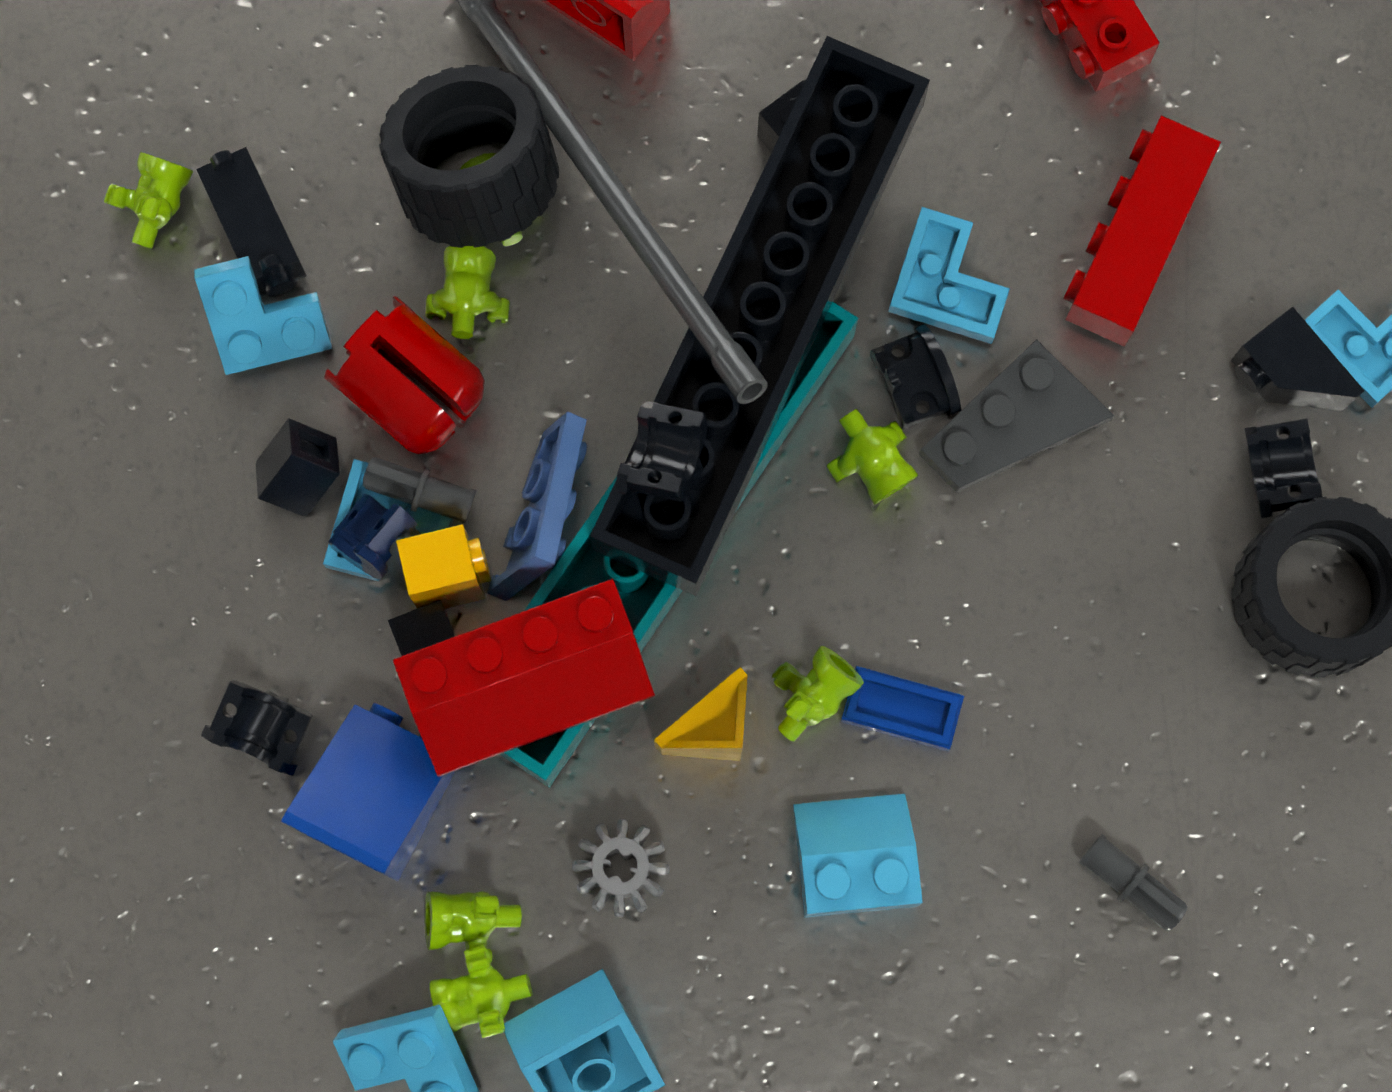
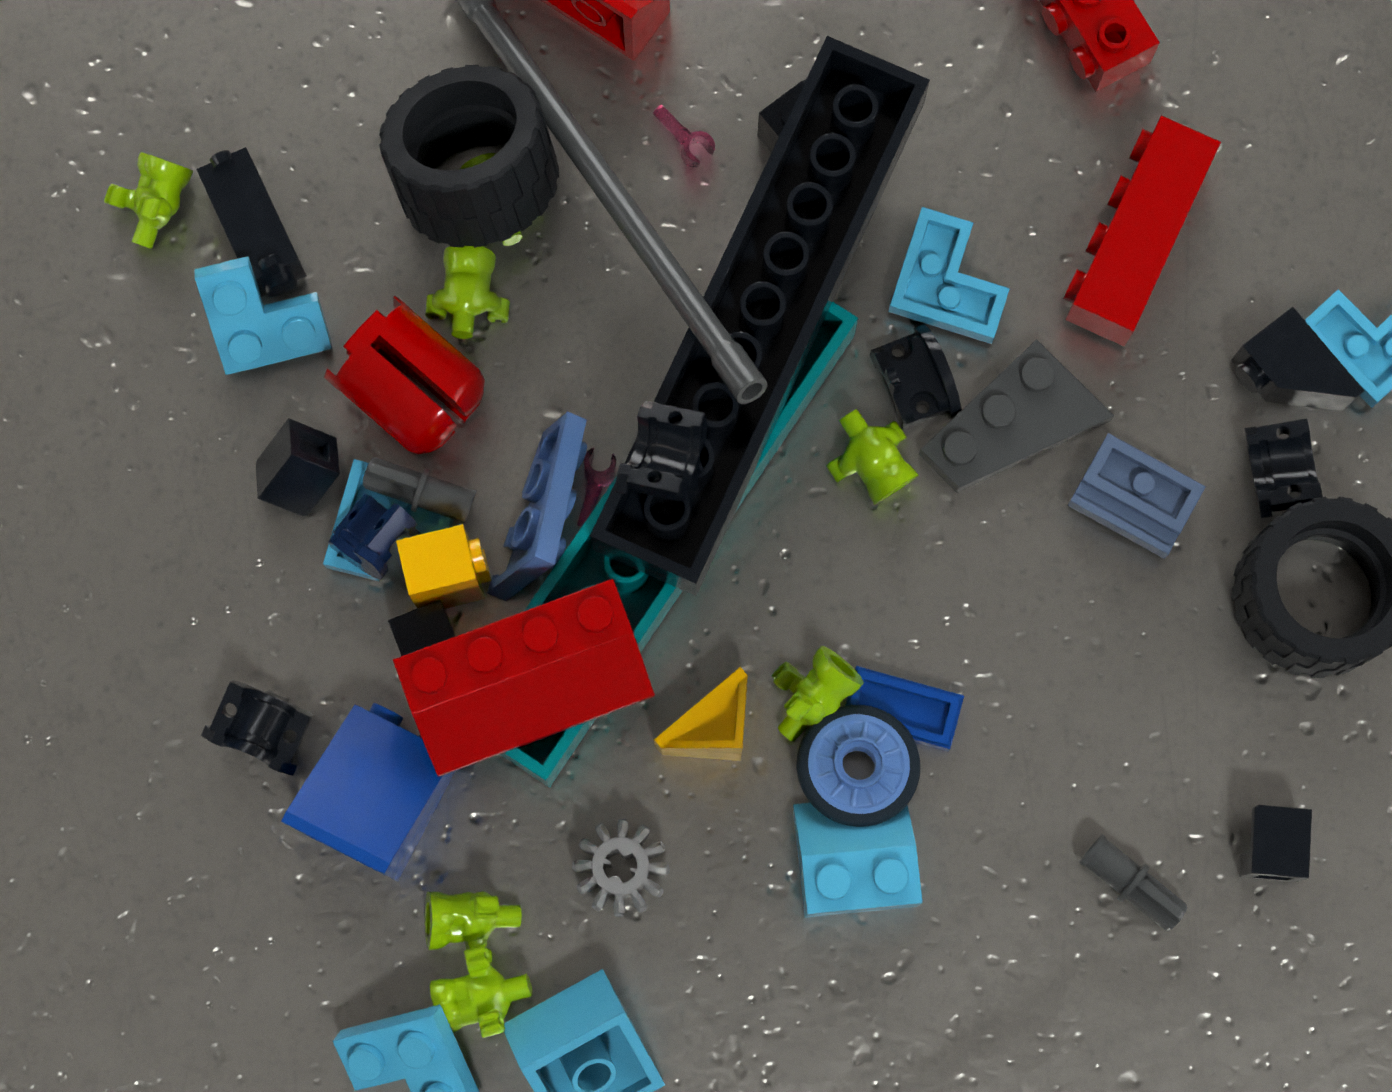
(595, 482): none -> clear pink hand
(684, 136): none -> clear pink hand
(853, 800): none -> medium blue wheel
(1136, 496): none -> sand blue plate
(1278, 844): none -> black panel

